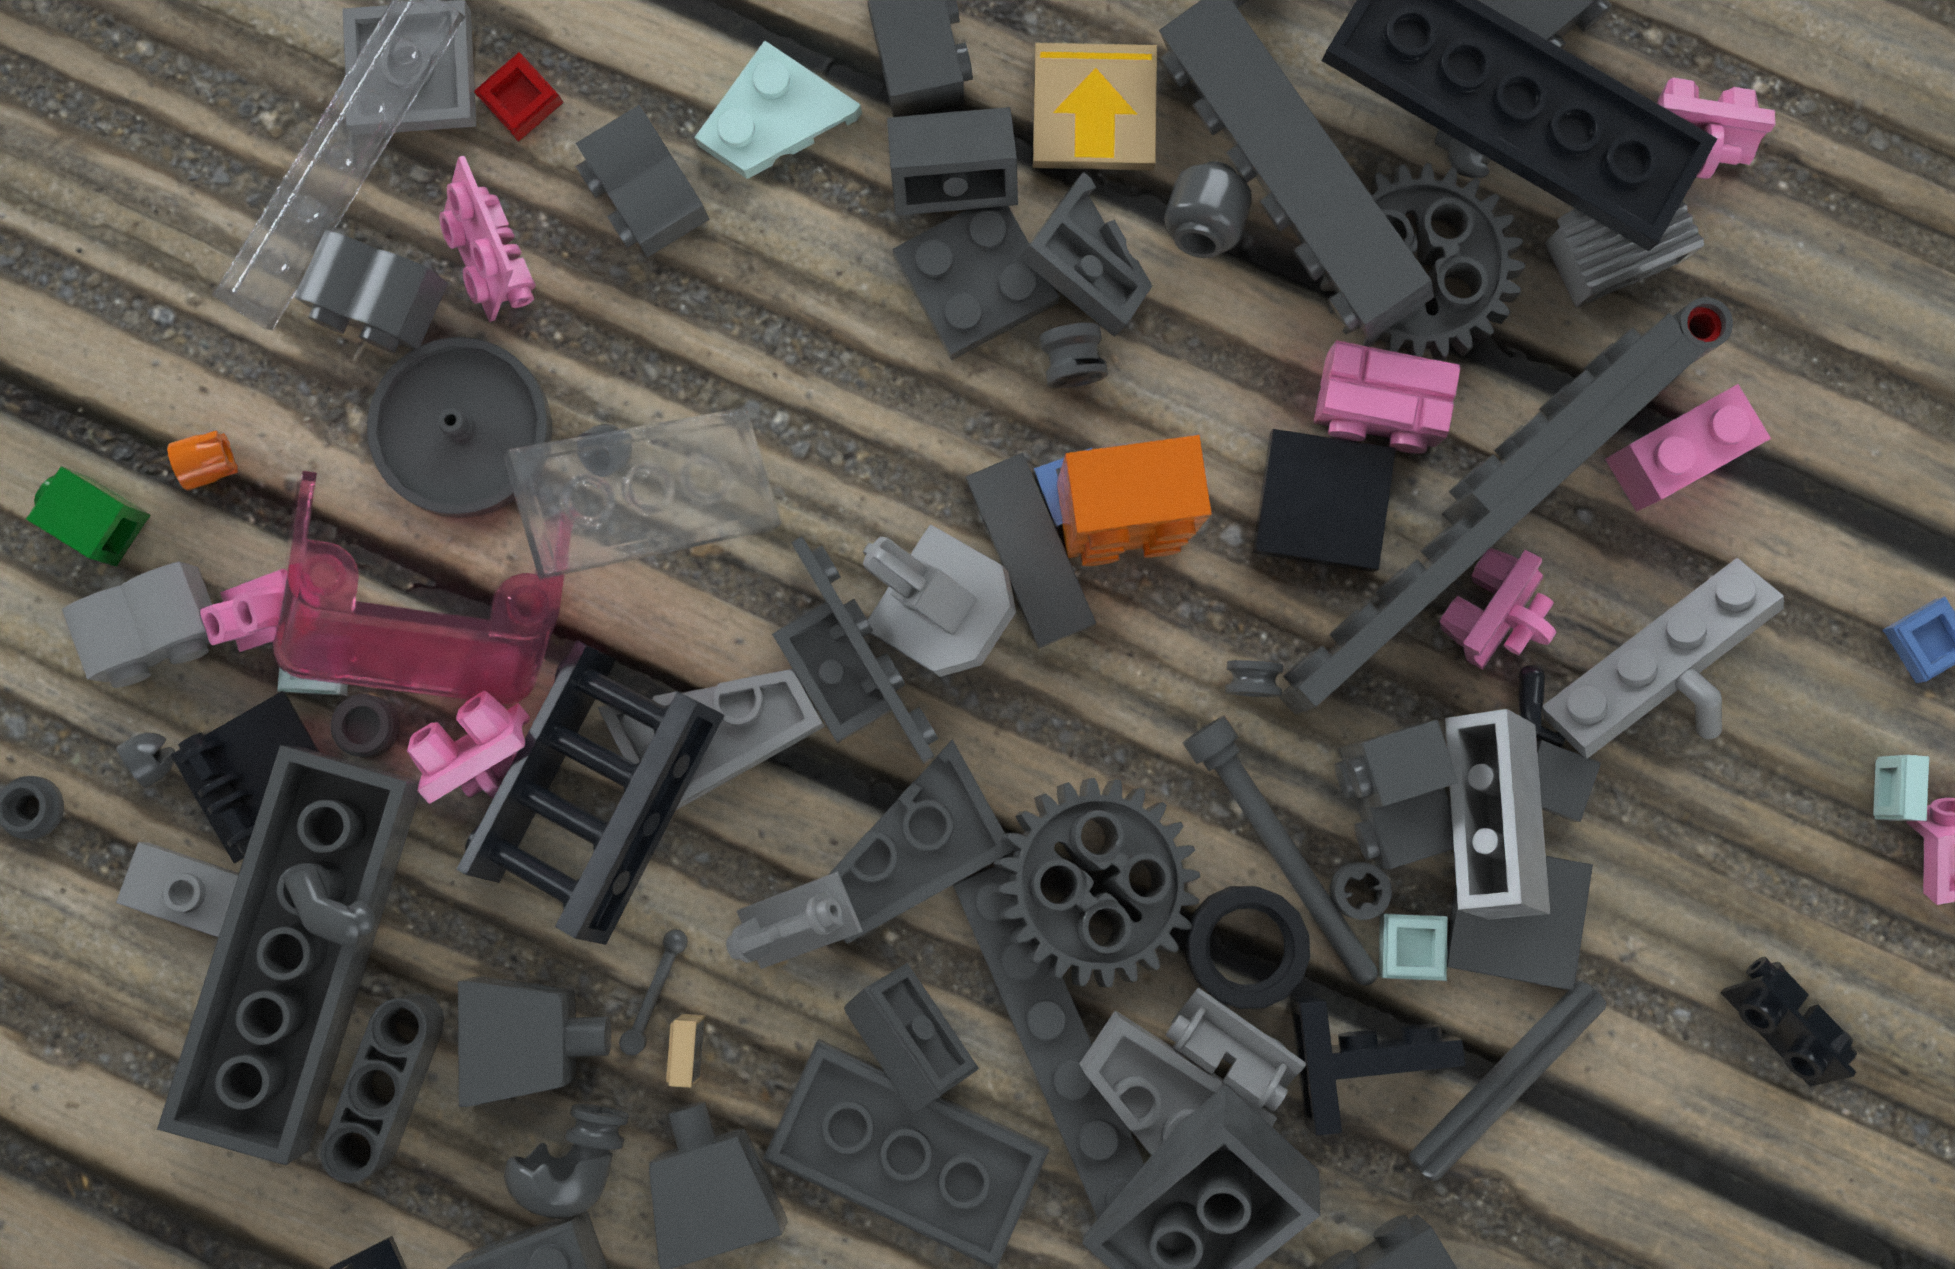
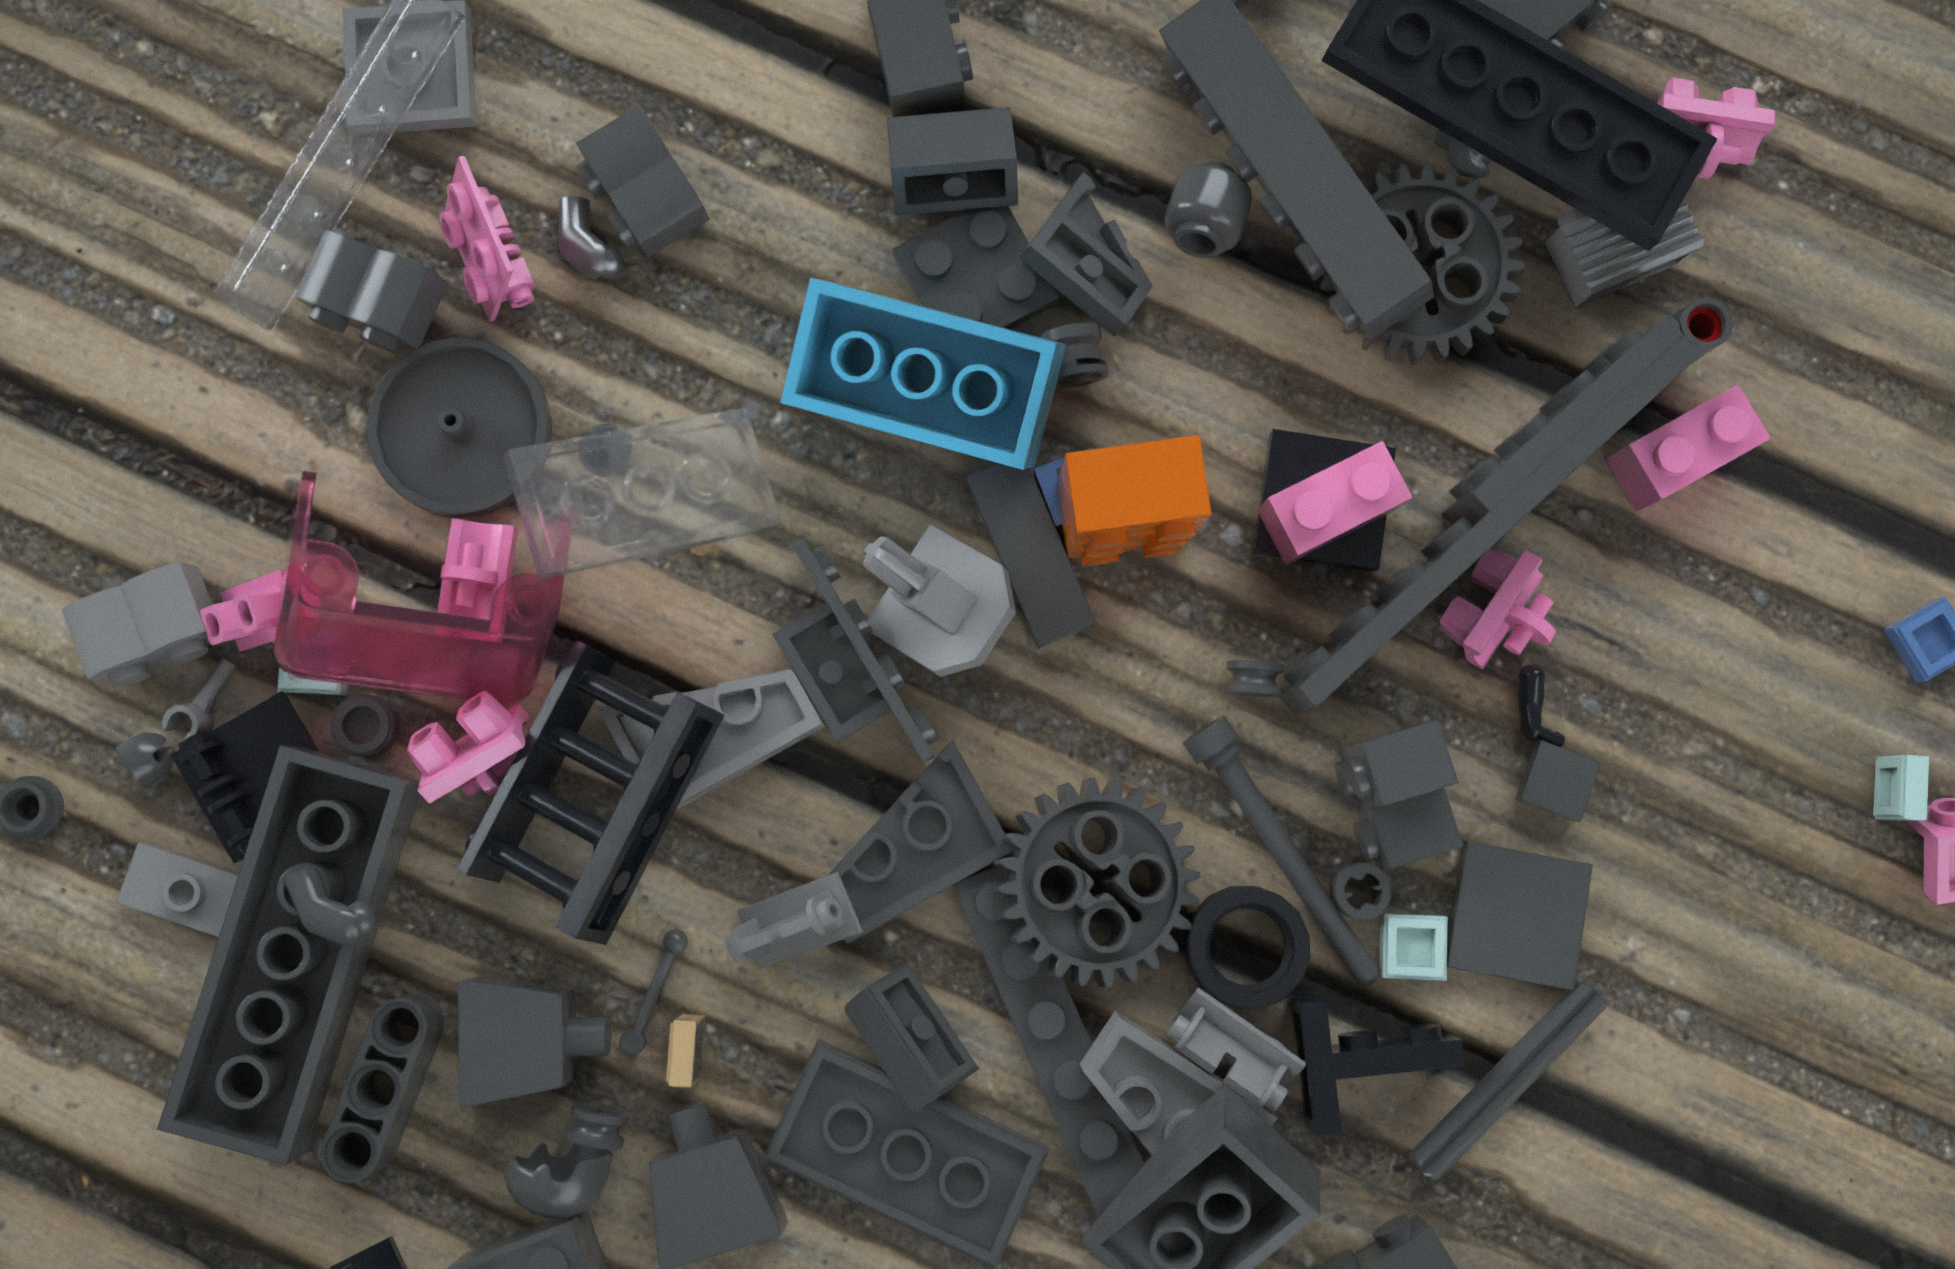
(87, 516): green brick -> none
(200, 707): none -> light grey hand
(201, 459): orange hose -> none
(475, 566): none -> bright pink hips
(518, 96): red tile -> none
(581, 246): none -> flat silver arm
(772, 113): light aqua wing -> none
(922, 374): none -> medium azure brick
(1094, 106): tan tile -> none
(1334, 503): none -> bright pink brick
(1386, 396): bright pink brick -> none
(1497, 816): light grey brick -> none
(1666, 659): light grey plate -> none
(1809, 1044): black hinge -> none

